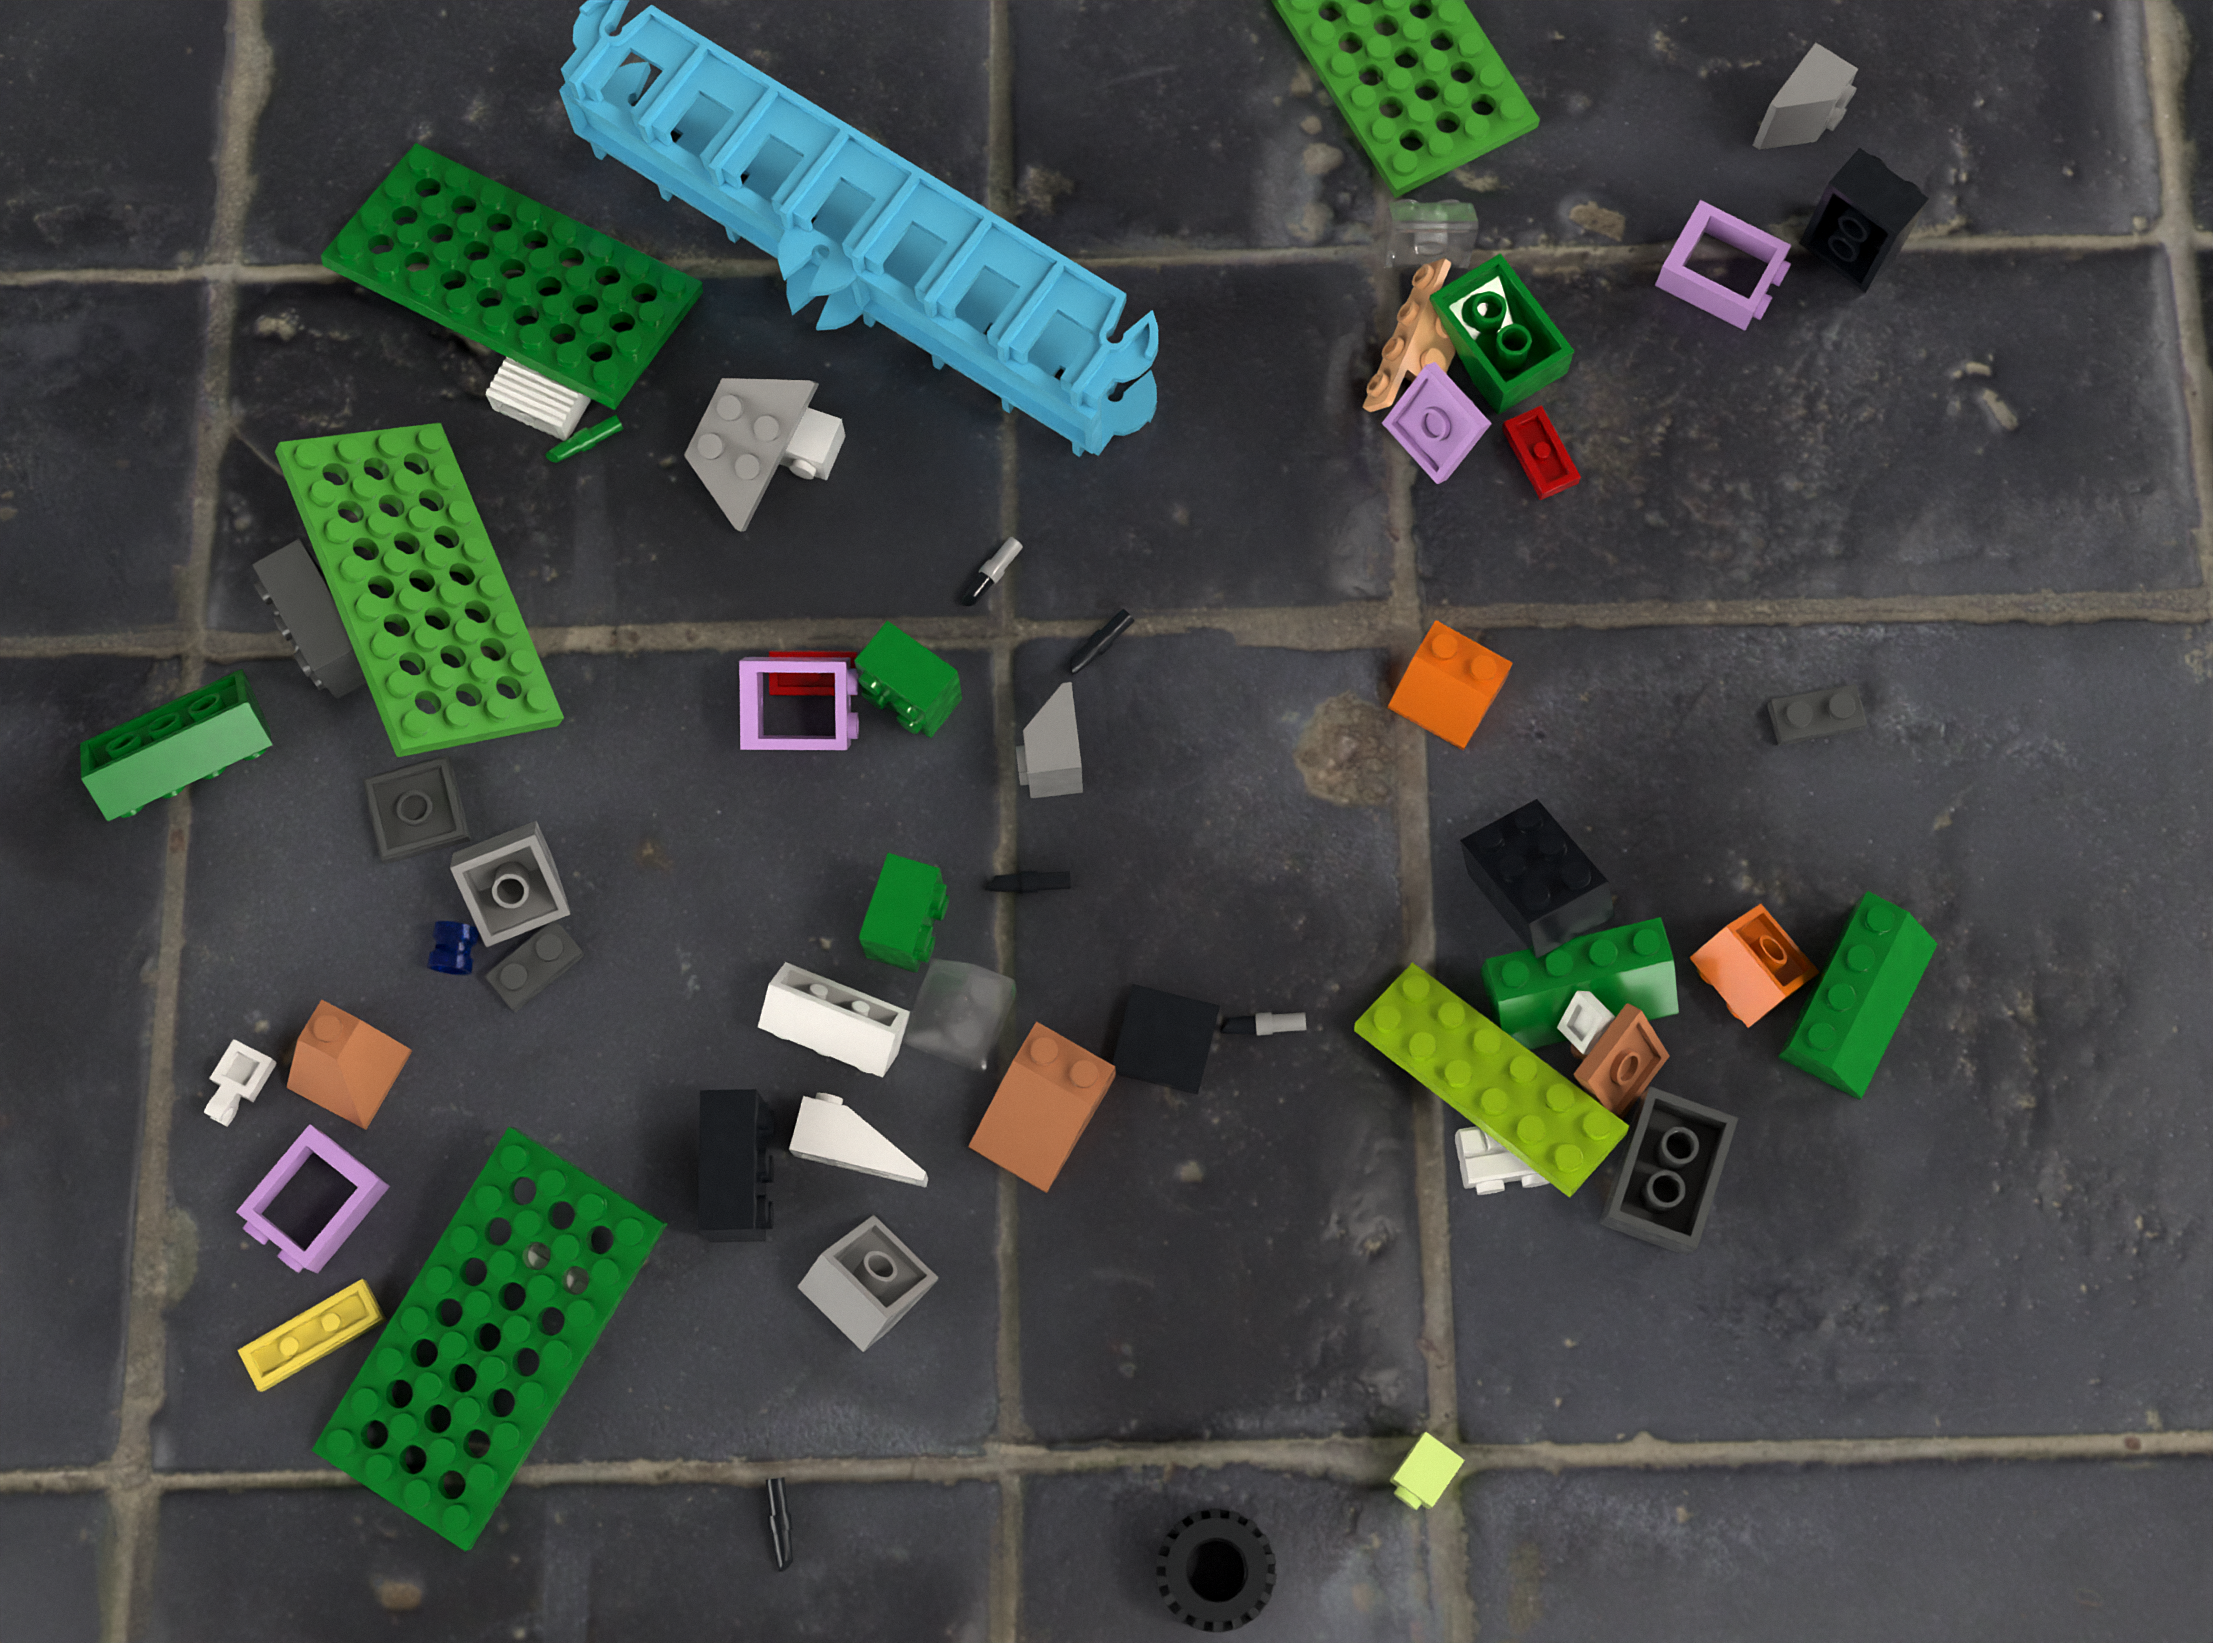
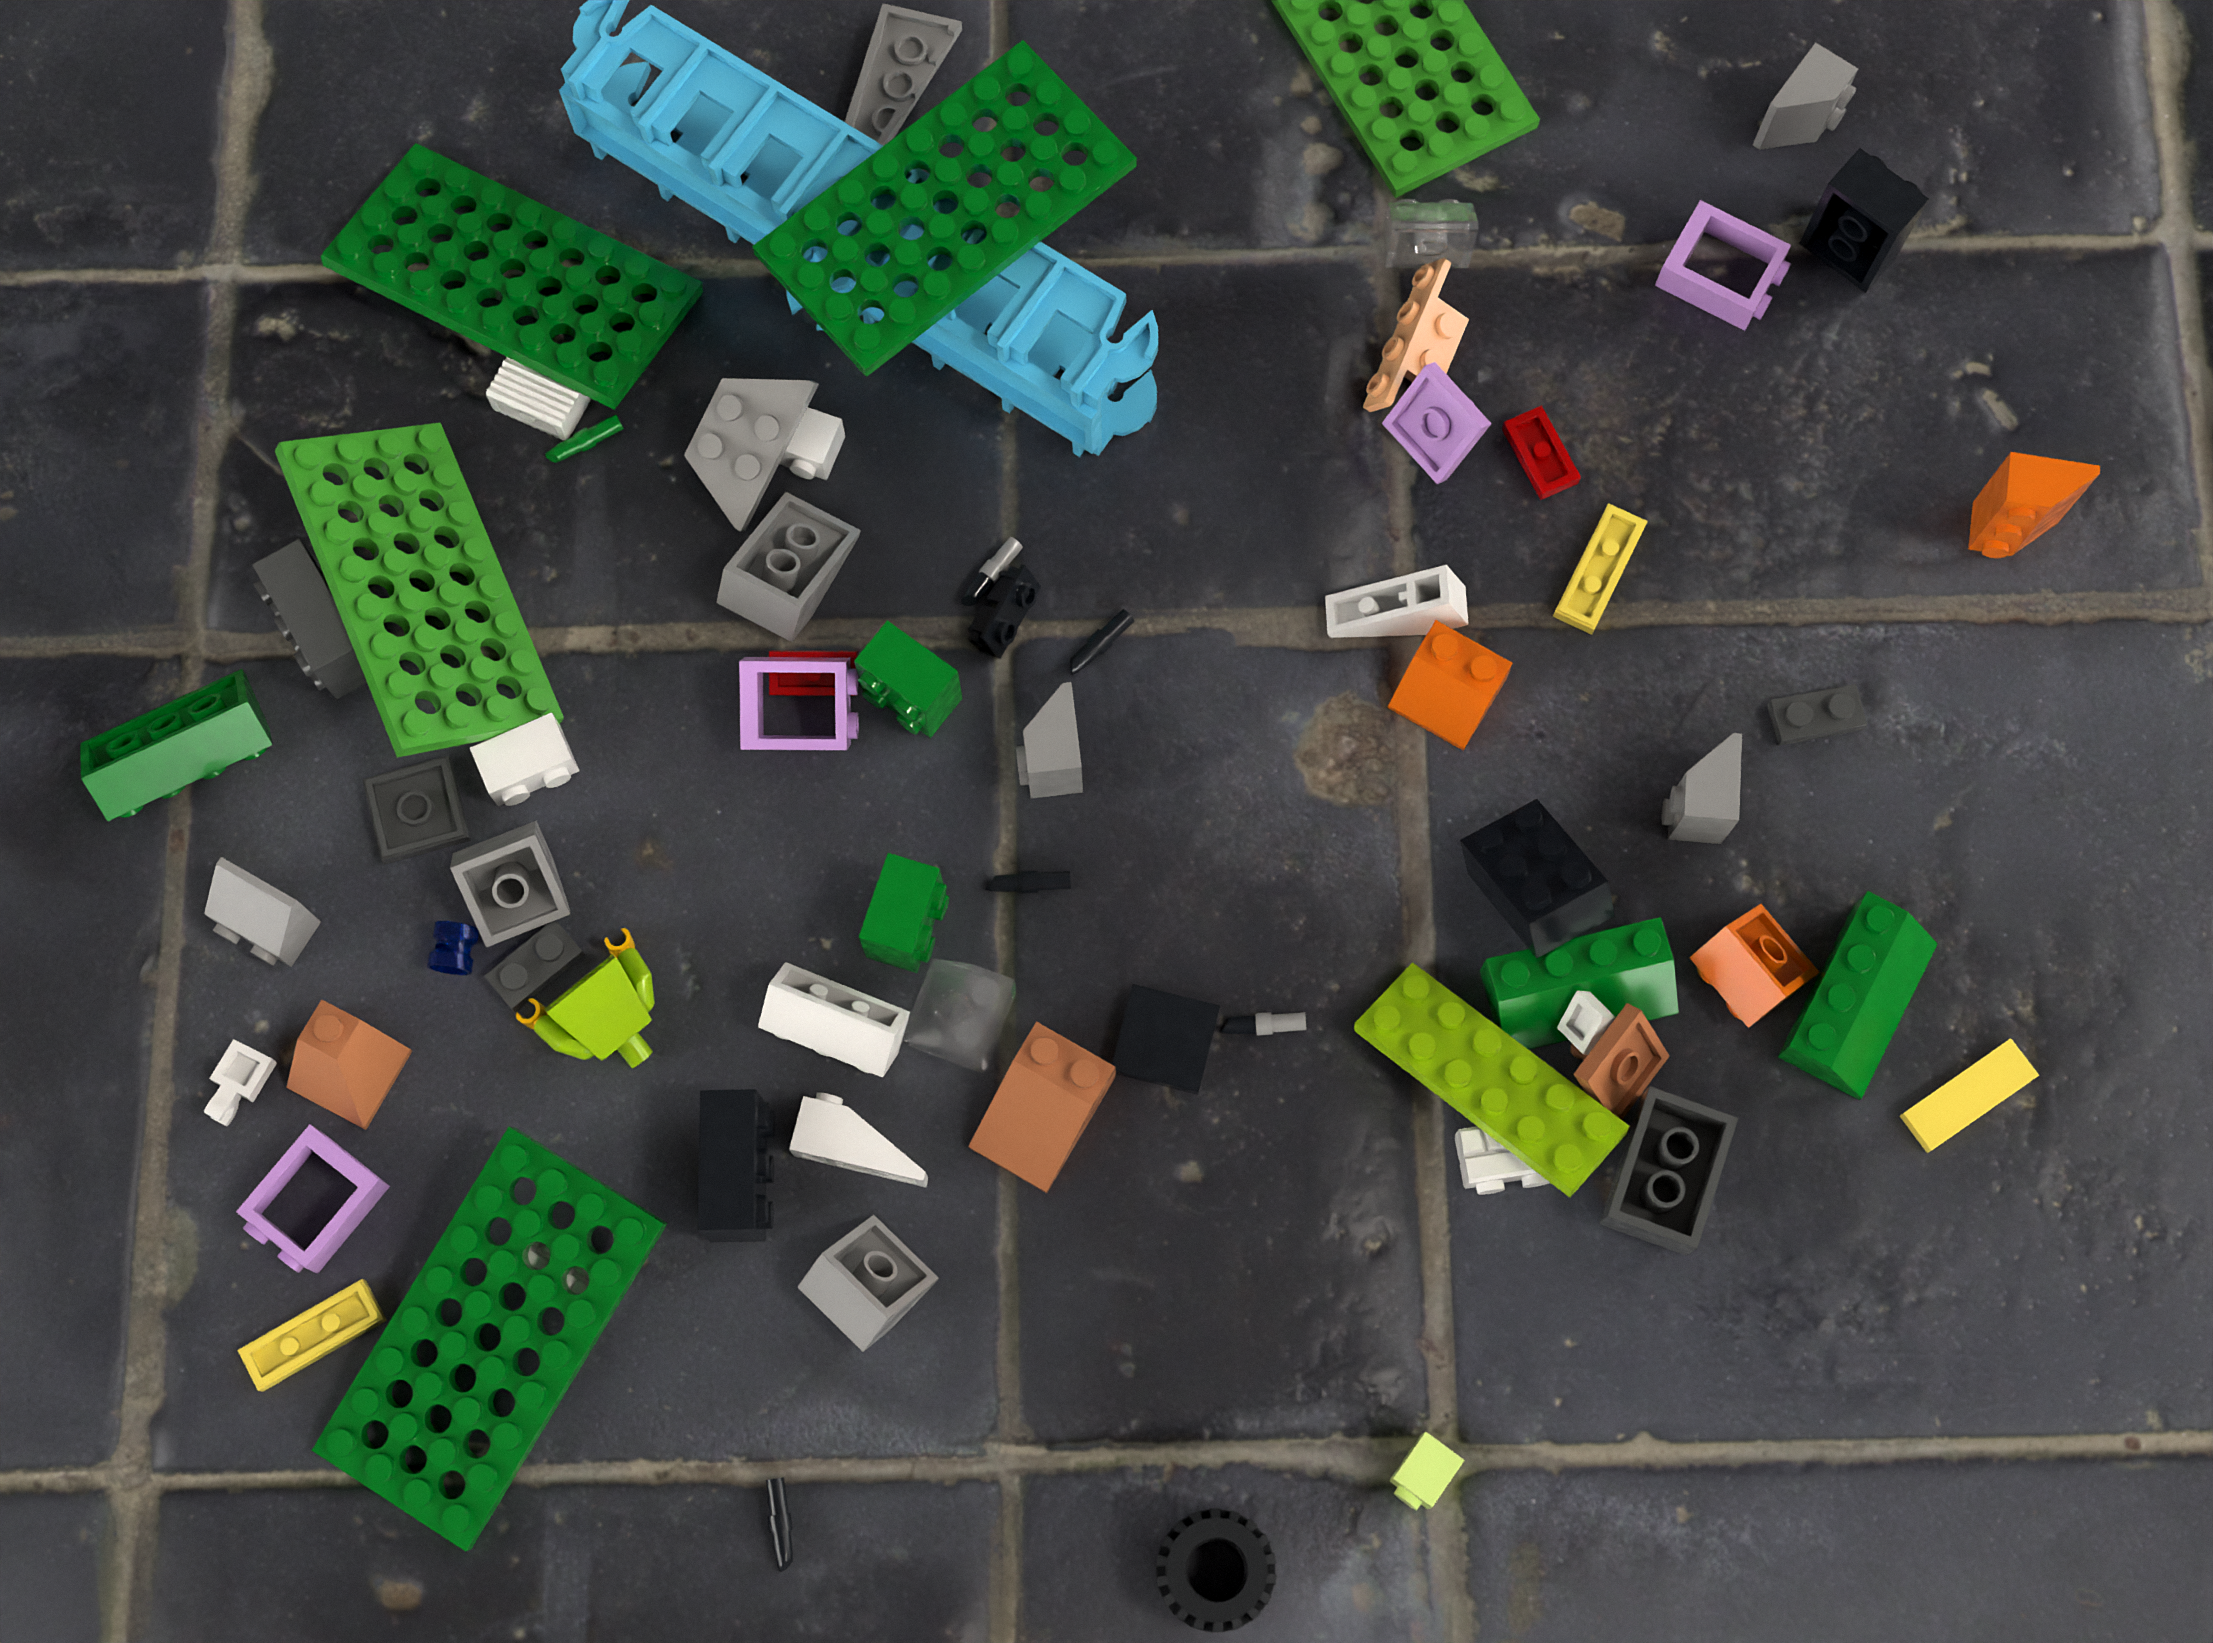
(259, 914): none -> light grey slope
(525, 760): none -> white brick
(601, 1009): none -> lime torso
(786, 566): none -> light grey slope
(898, 68): none -> light grey wing
(971, 264): none -> green piece
(998, 627): none -> black hinge
(1399, 605): none -> white slope
(1501, 334): green slope -> none
(1600, 568): none -> light yellow tile
(1707, 797): none -> light grey slope
(1969, 1095): none -> light yellow tile
(2025, 501): none -> orange slope

